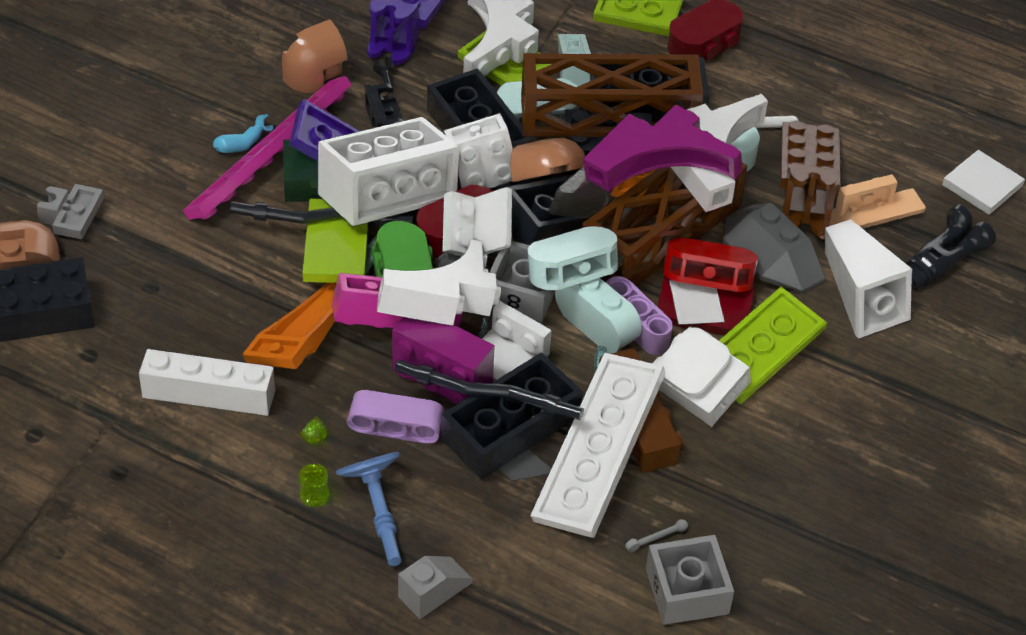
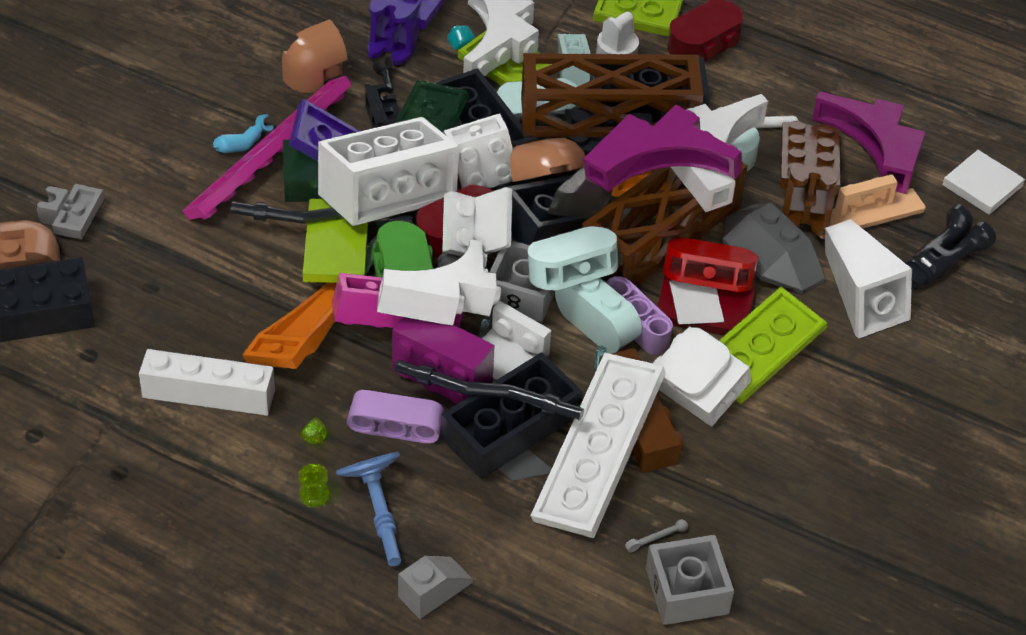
(435, 103): none -> clear green tile
(460, 36): none -> teal piece
(618, 36): none -> white piece
(878, 131): none -> magenta arch

